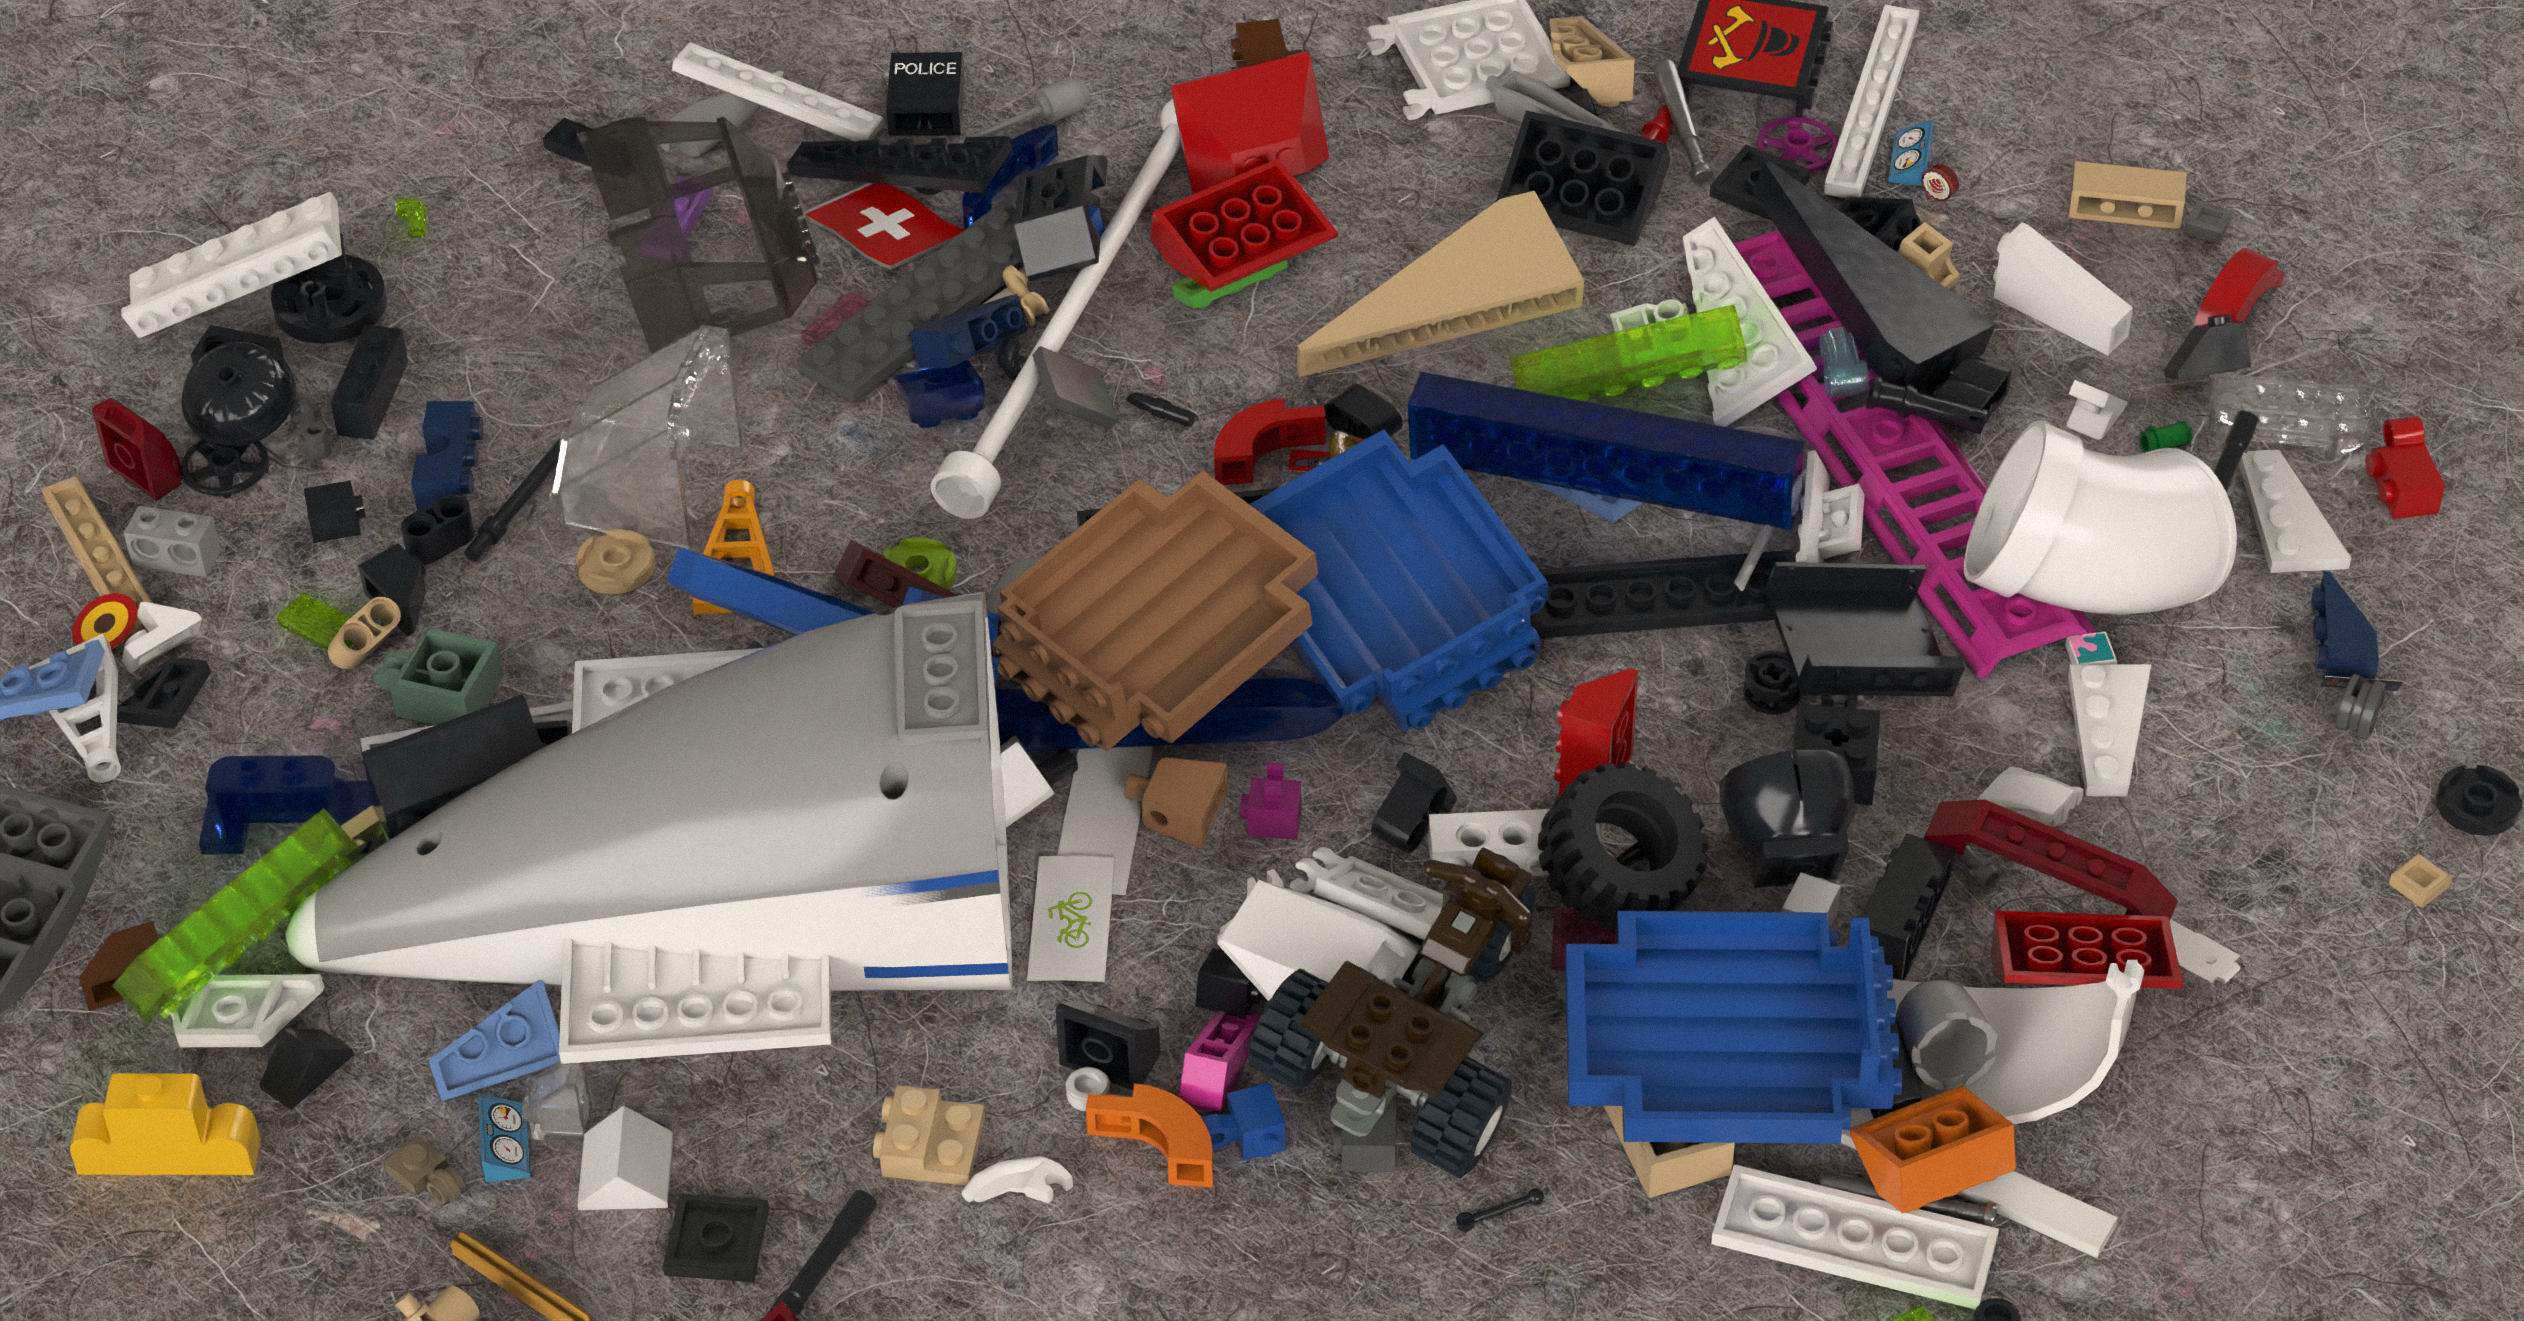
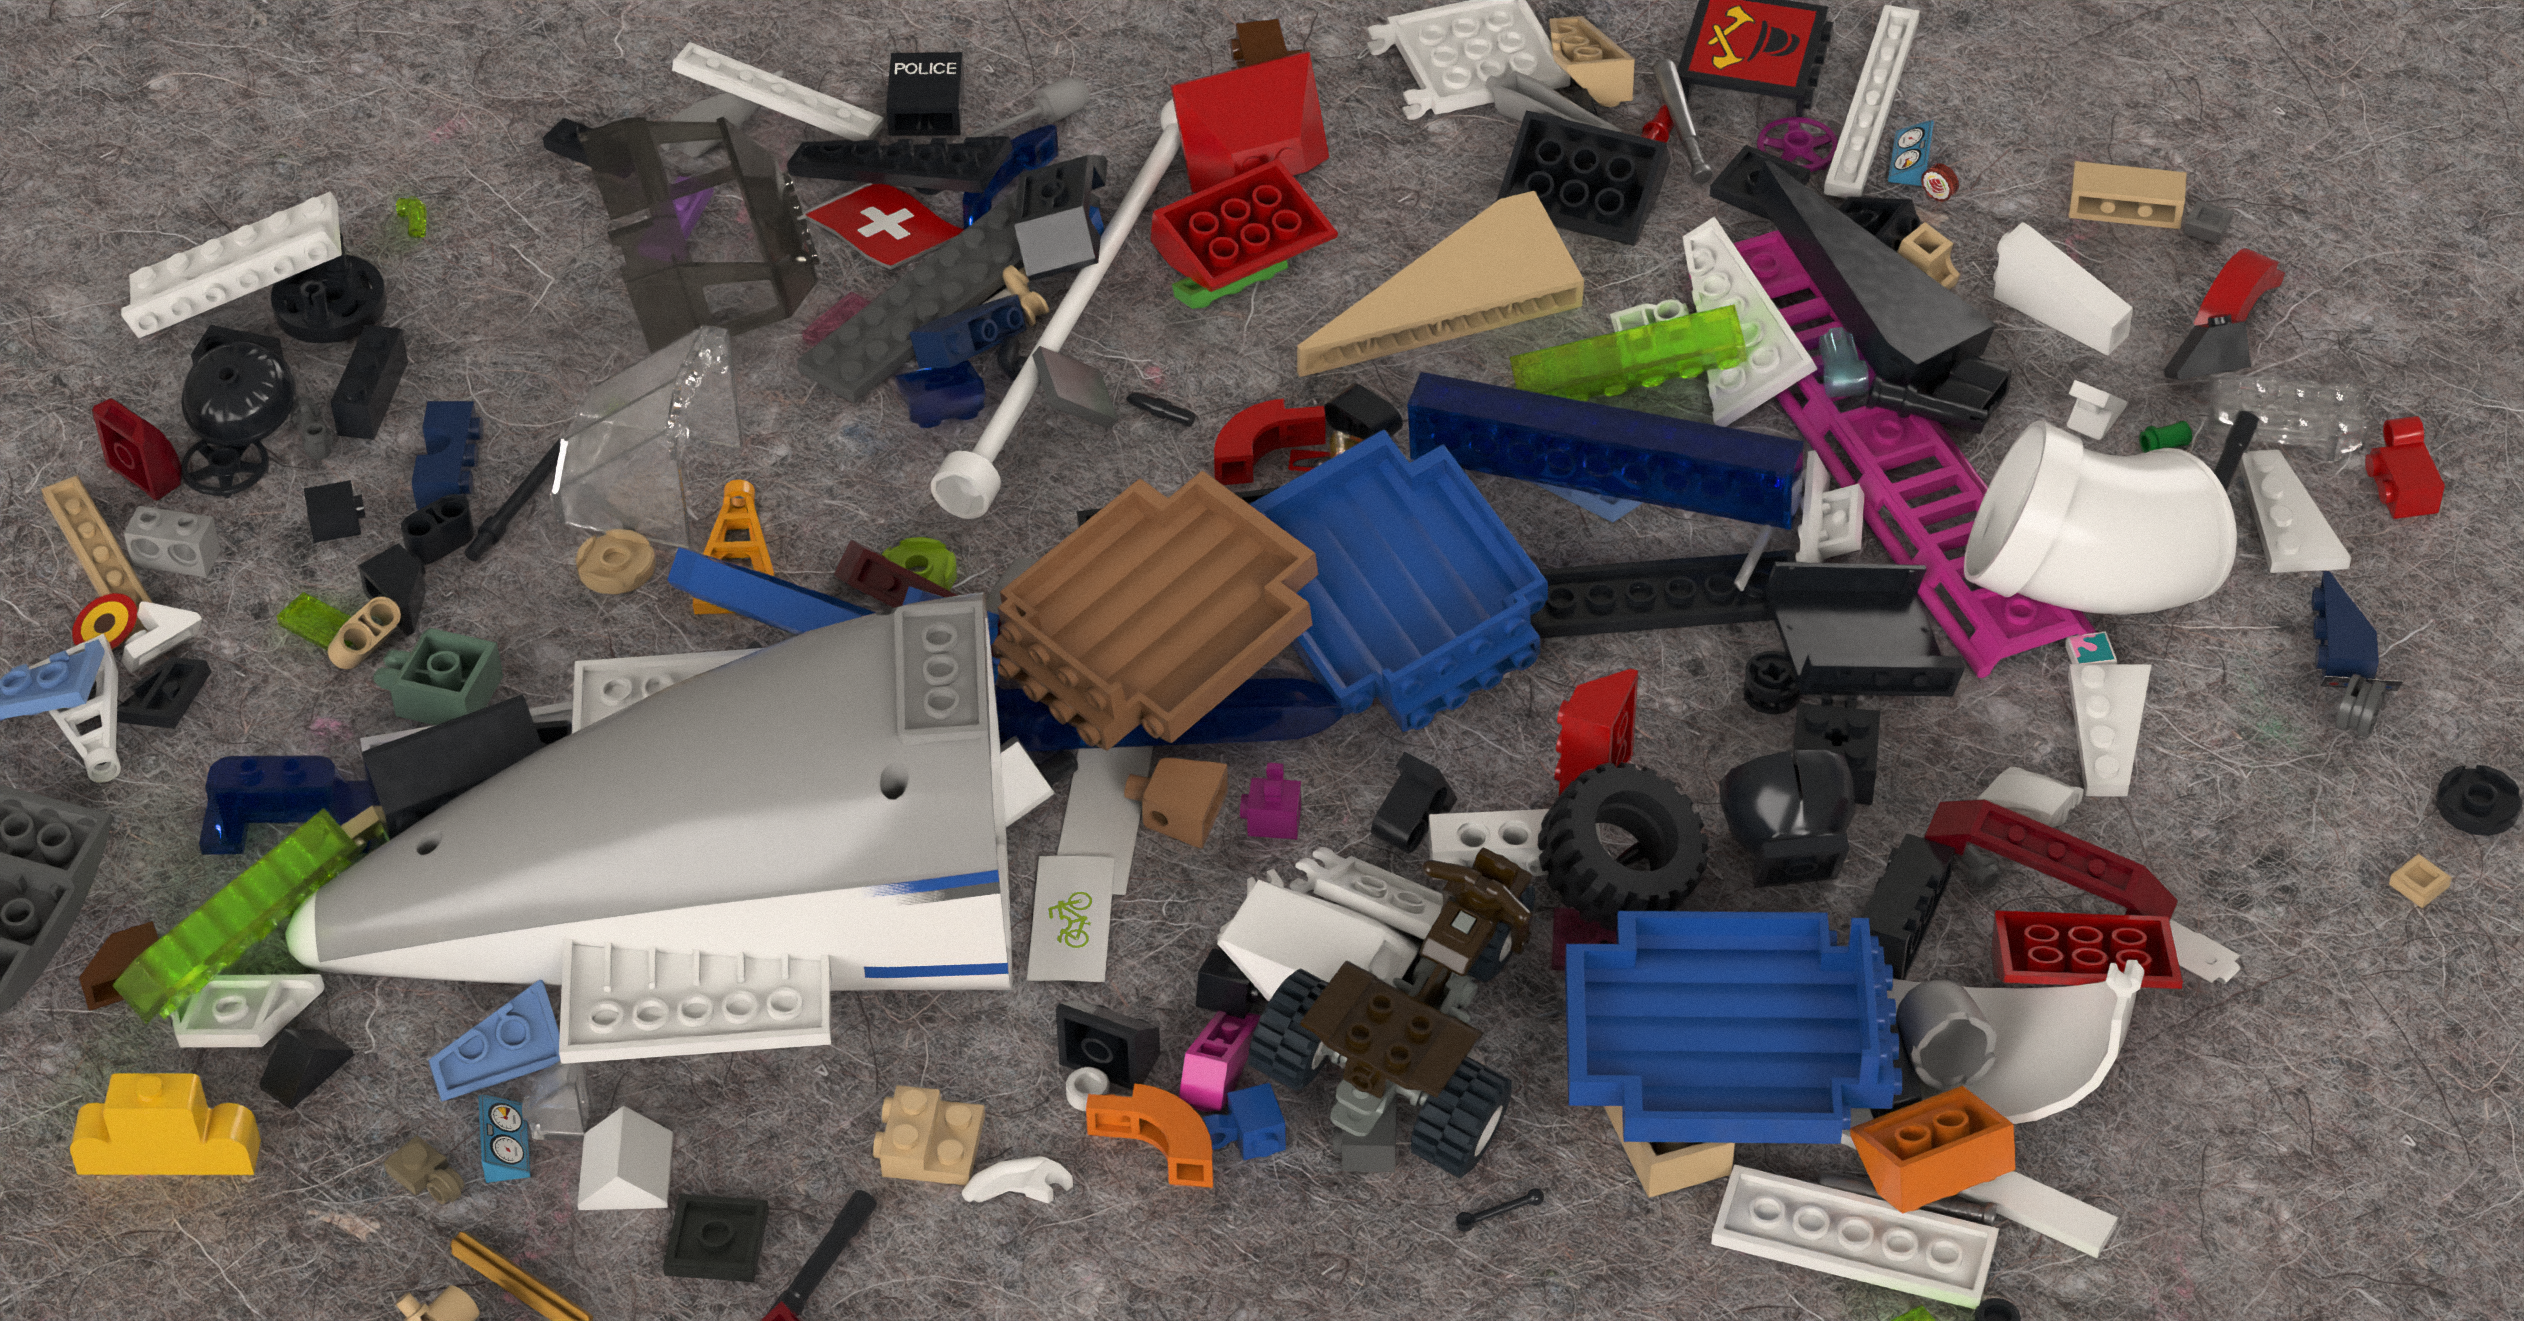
(1814, 896): white brick -> none

